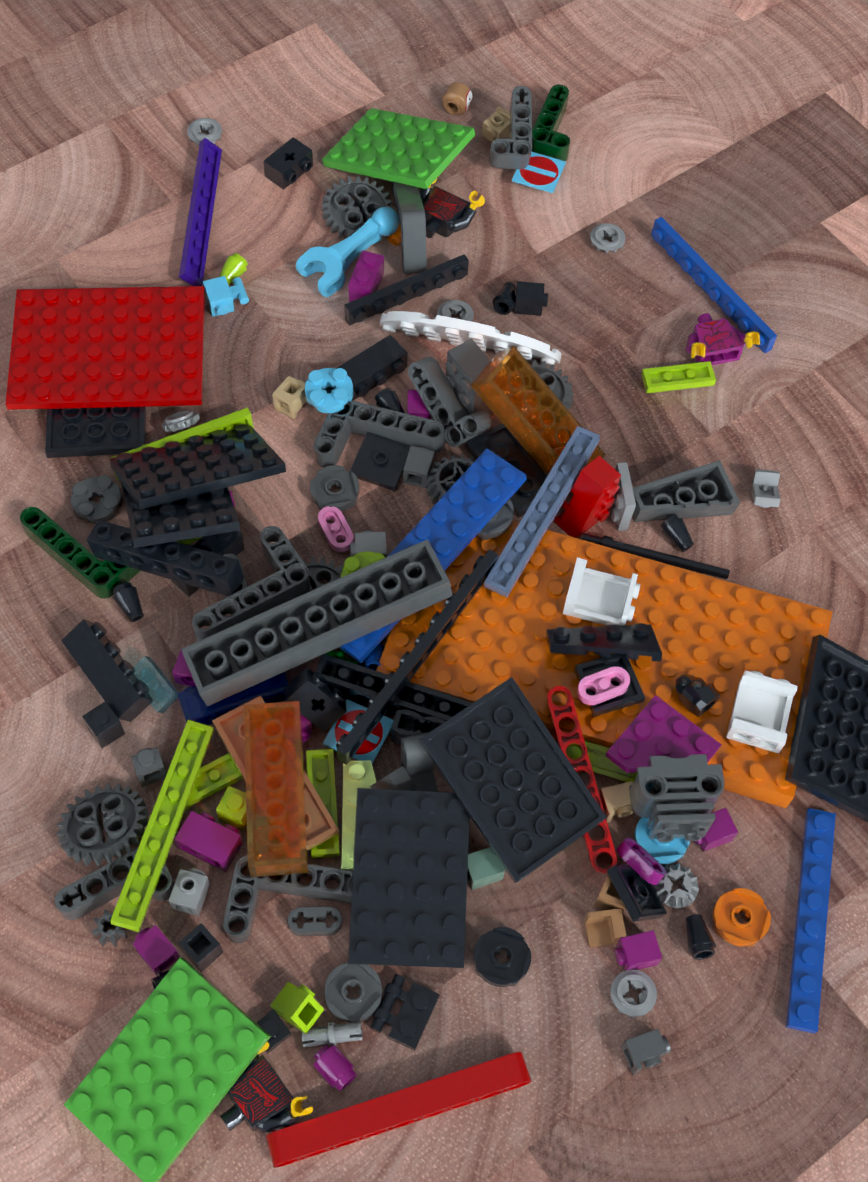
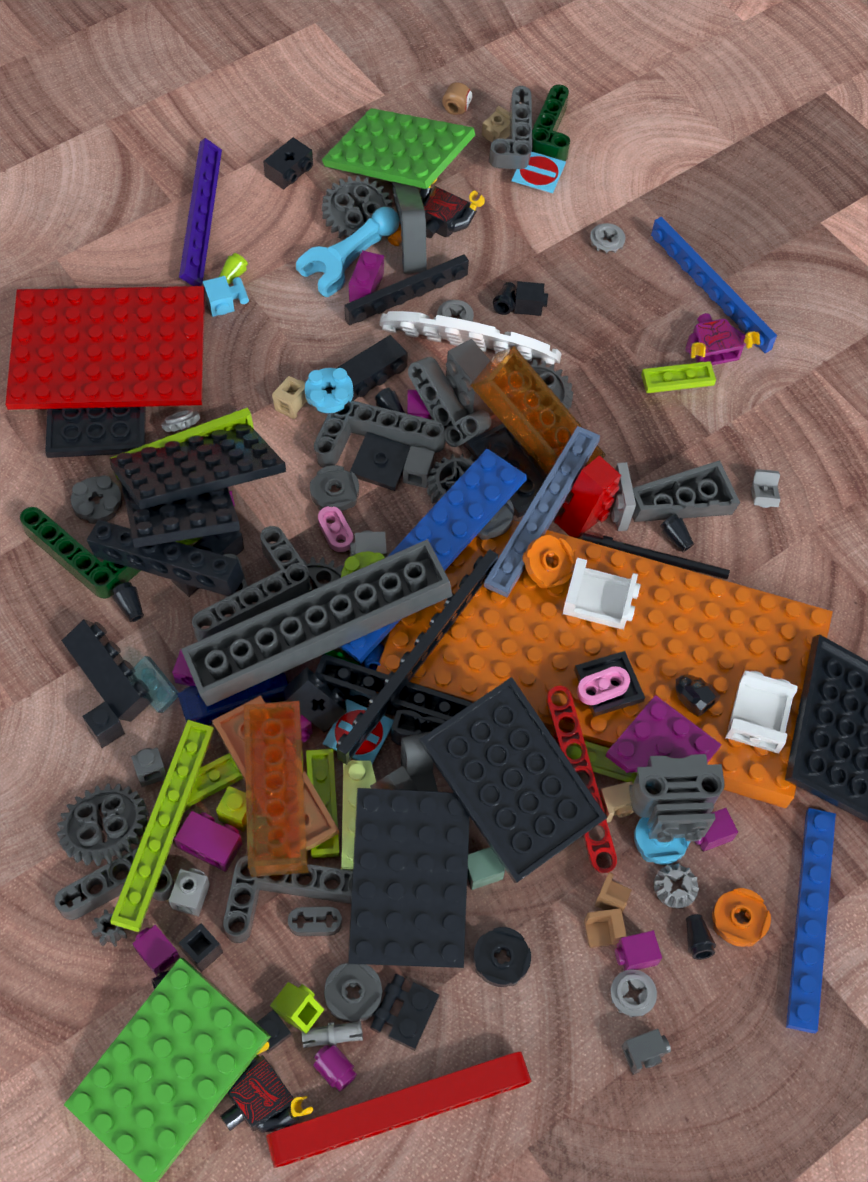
(206, 125): light grey gear -> none
(536, 561): none -> orange plate
(604, 641): black wing -> none
(636, 893): black plate -> none
(641, 861): magenta beam -> none

